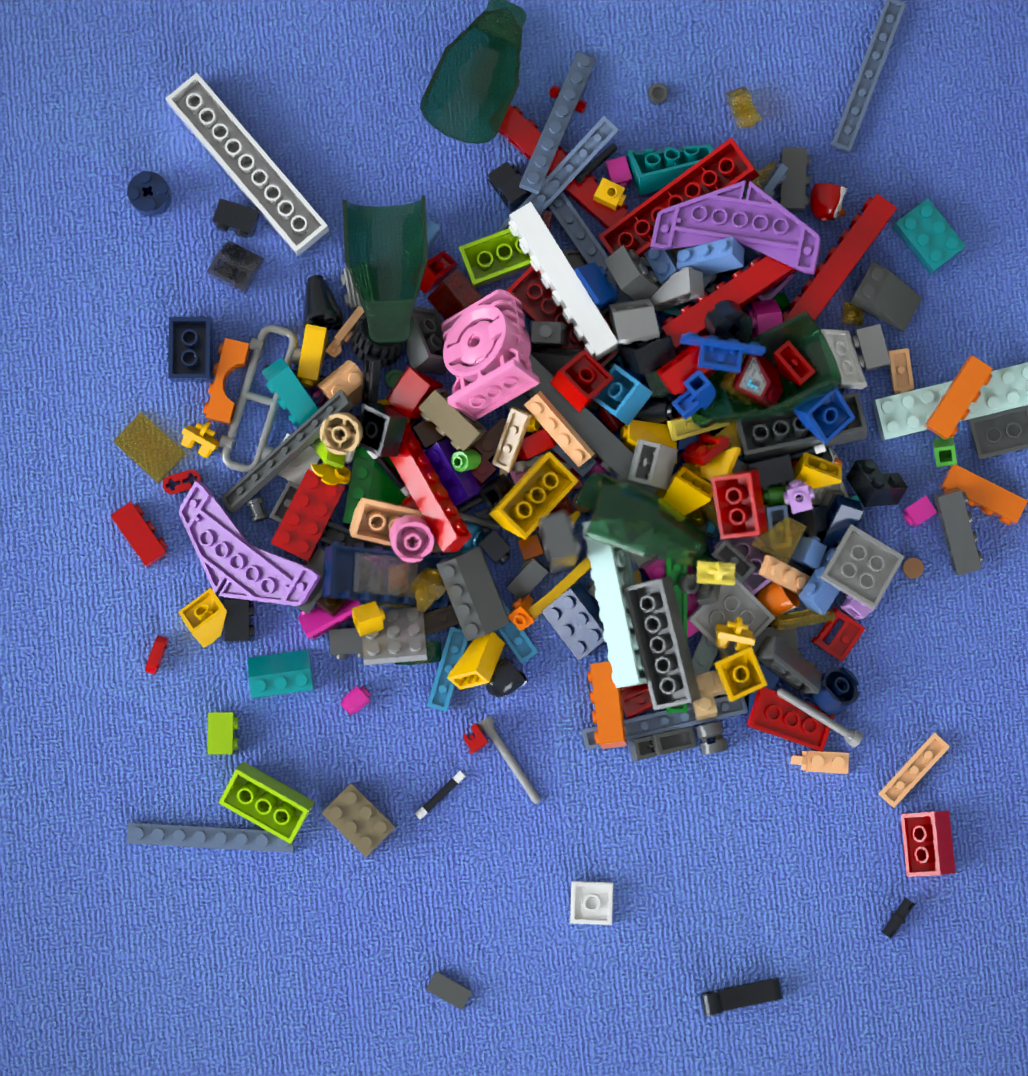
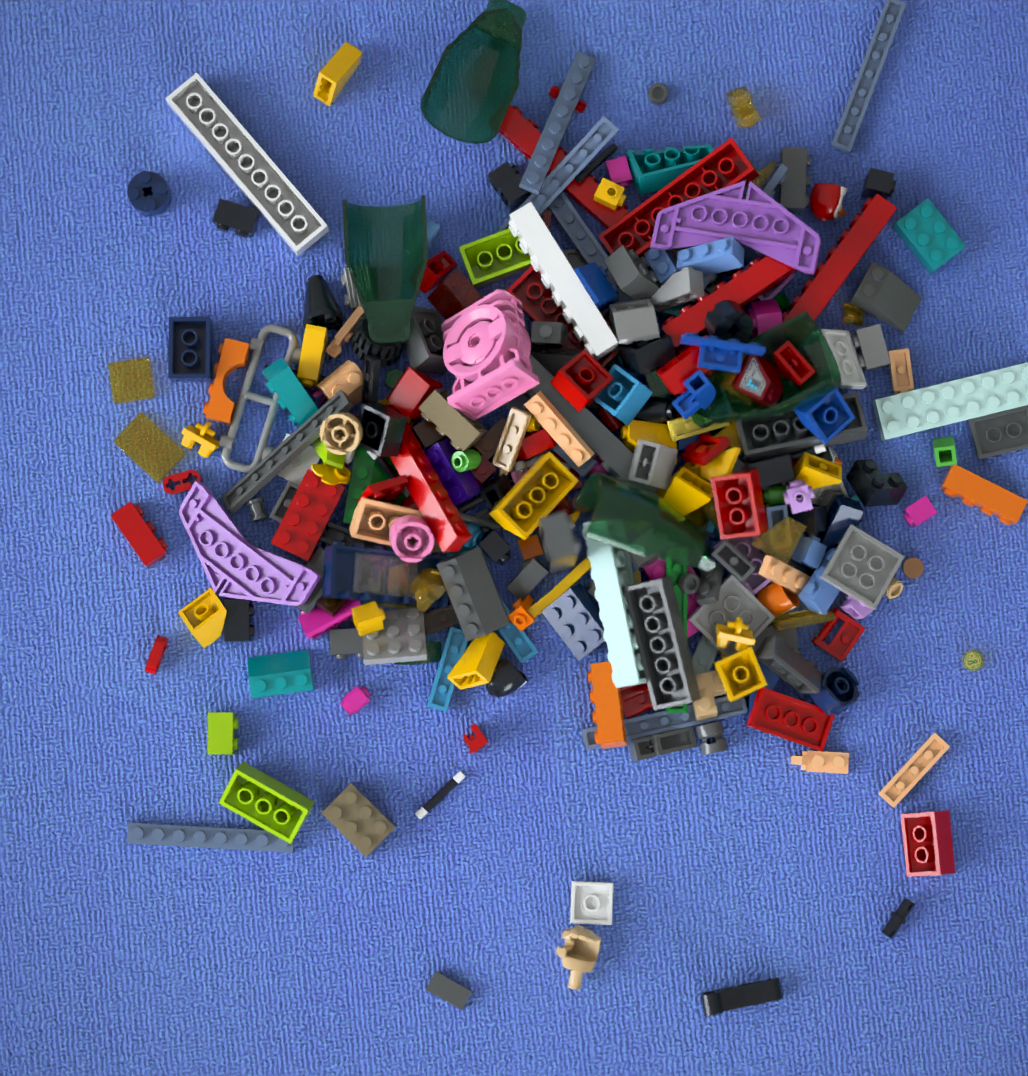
(131, 380): none -> clear yellow tile
(235, 267): clear smoke slope -> none
(337, 73): none -> yellow slope
(387, 490): none -> red plate
(488, 727): light grey piece -> none
(579, 953): none -> tan piece
(716, 573): light yellow hips -> none
(852, 737): light grey piece -> none
(879, 183): none -> black brick
(894, 588): none -> tan tile
(957, 531): dark grey brick -> none
(959, 397): orange brick -> none
(972, 660): none -> clear yellow tile

